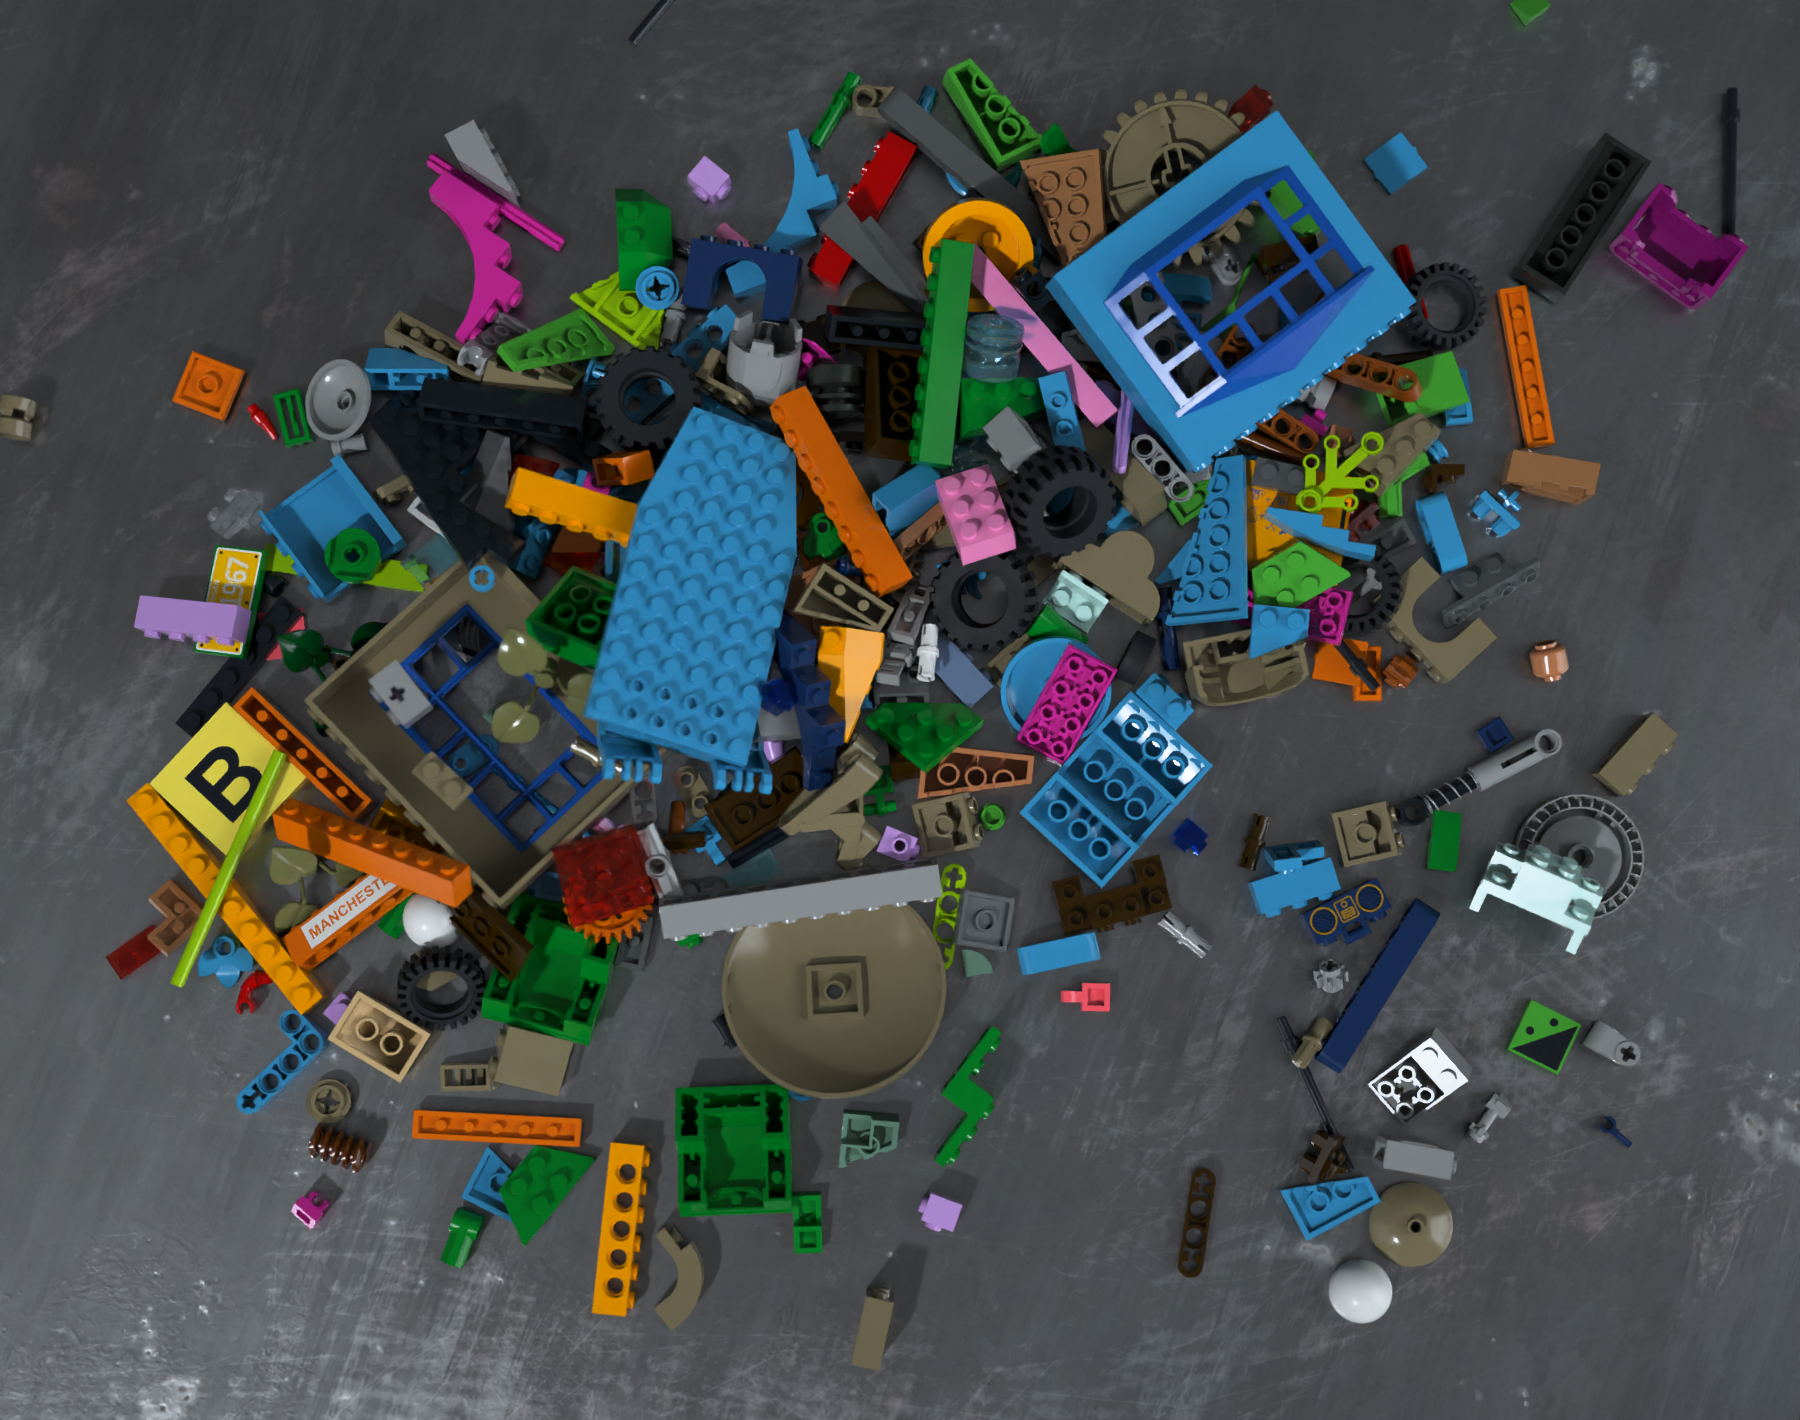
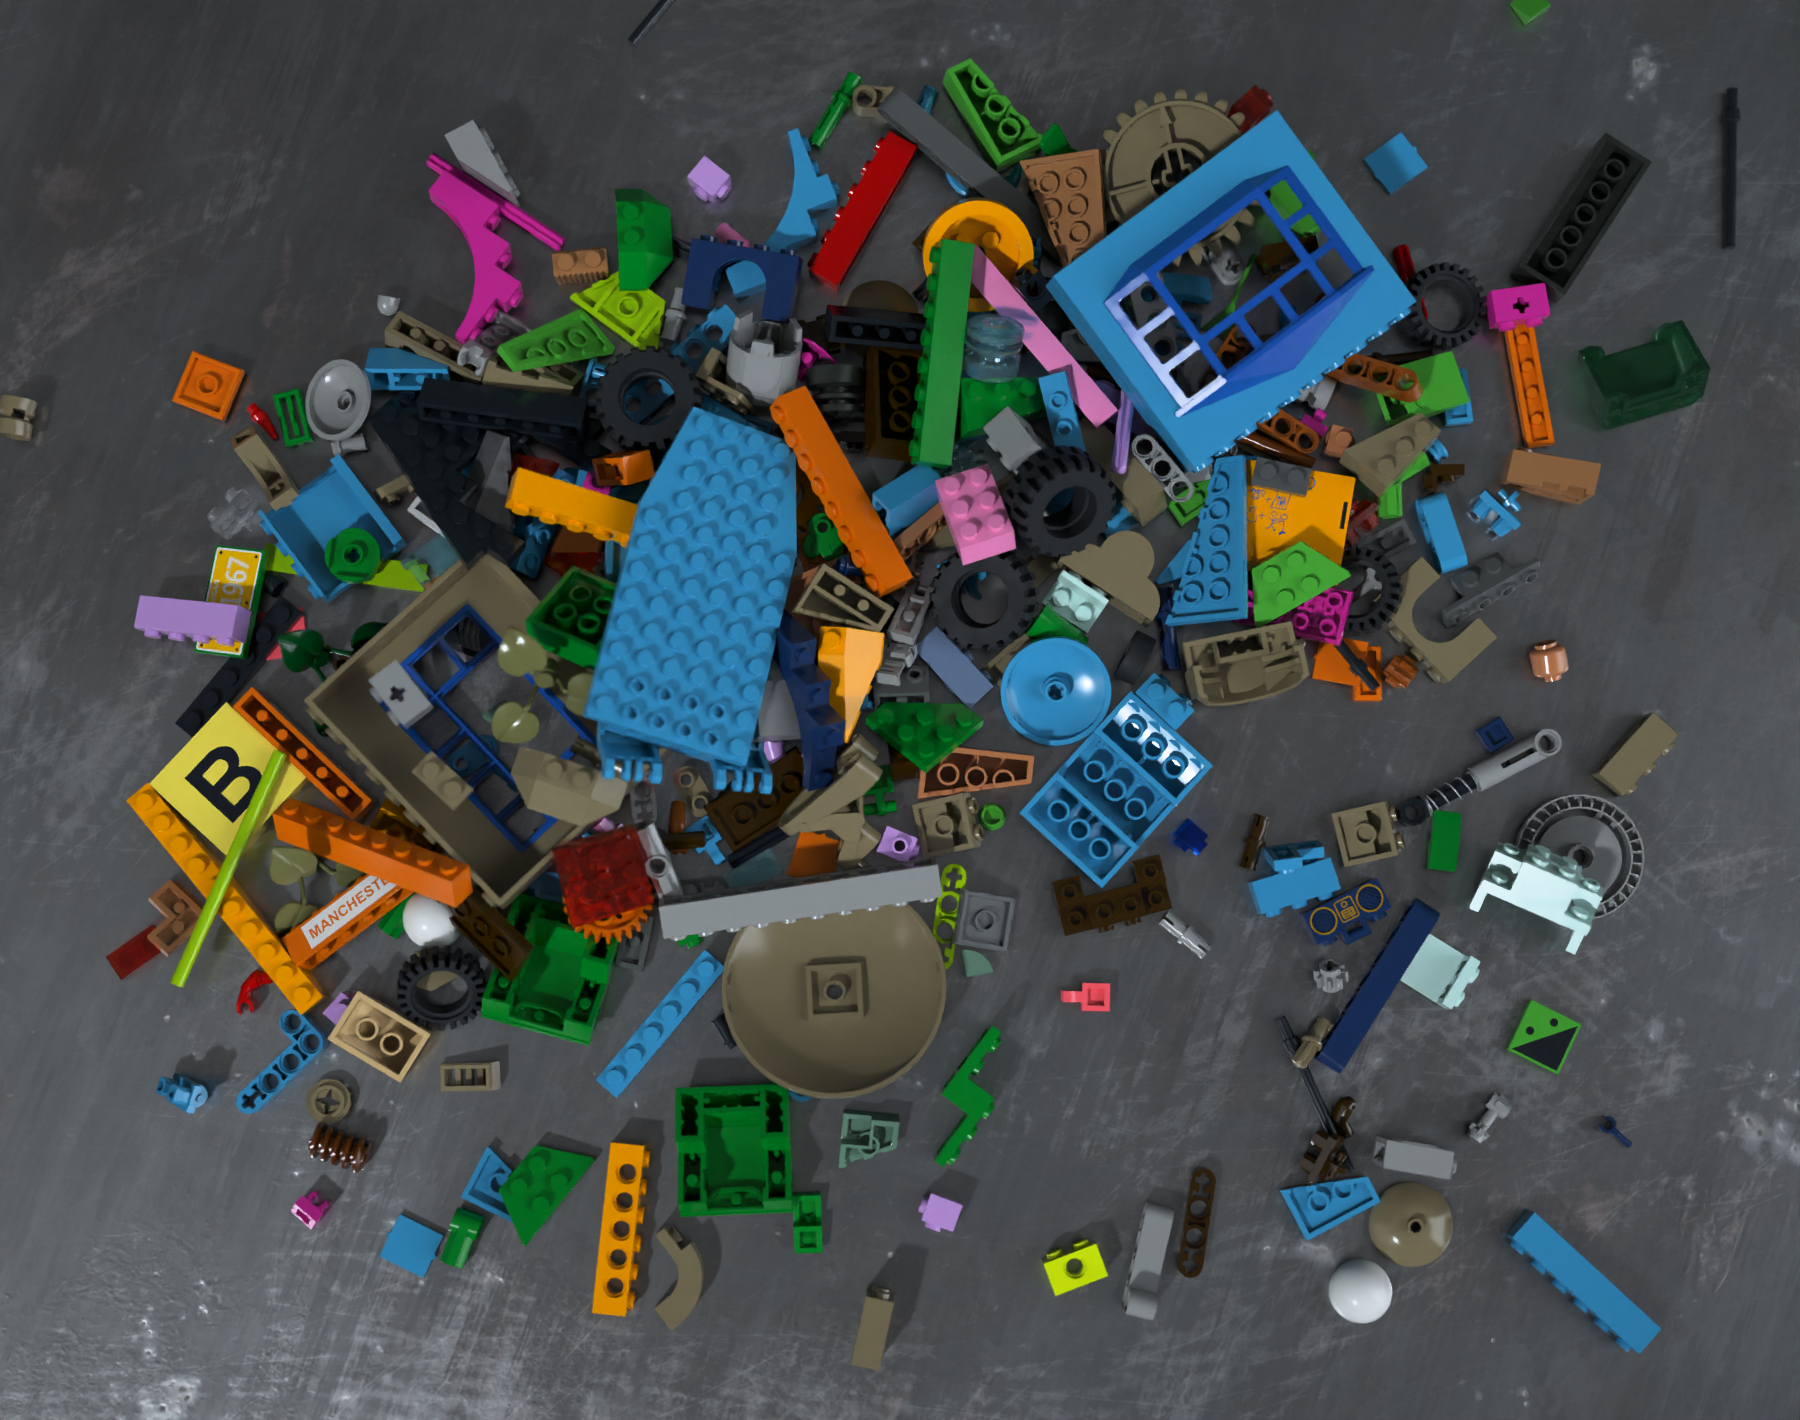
(182, 1092): none -> dark azure hips
(225, 964): dark azure plate -> none
(265, 467): none -> dark tan arch
(388, 305): none -> light grey hinge
(411, 1245): none -> dark azure piece
(473, 579): dark azure bush -> none
(497, 1128): orange plate -> none
(529, 1060): dark tan brick -> none
(565, 787): none -> dark tan wedge
(581, 265): none -> medium nougat brick
(661, 1023): none -> dark azure brick
(667, 294): dark azure gear -> none
(778, 697): clear blue plate -> none
(813, 855): none -> orange piece
(877, 254): dark grey wedge -> none
(928, 653): white pin -> none
(1058, 953): dark azure beam -> none
(1066, 703): dark pink tile -> none
(1091, 1266): none -> neon yellow brick
(1147, 1261): none -> light grey beam
(1275, 628): dark azure wing -> none
(1310, 530): dark azure slope -> none
(1336, 477): lime plant -> none
(1341, 1115): none -> dark brown arm
(1421, 1076): light grey slope -> none
(1441, 973): none -> light aqua bracket
(1530, 298): none -> dark pink brick
(1583, 1282): none -> dark azure brick
(1609, 1042): light grey piece -> none
(1645, 378): none -> clear green windscreen
(1676, 250): magenta windscreen -> none

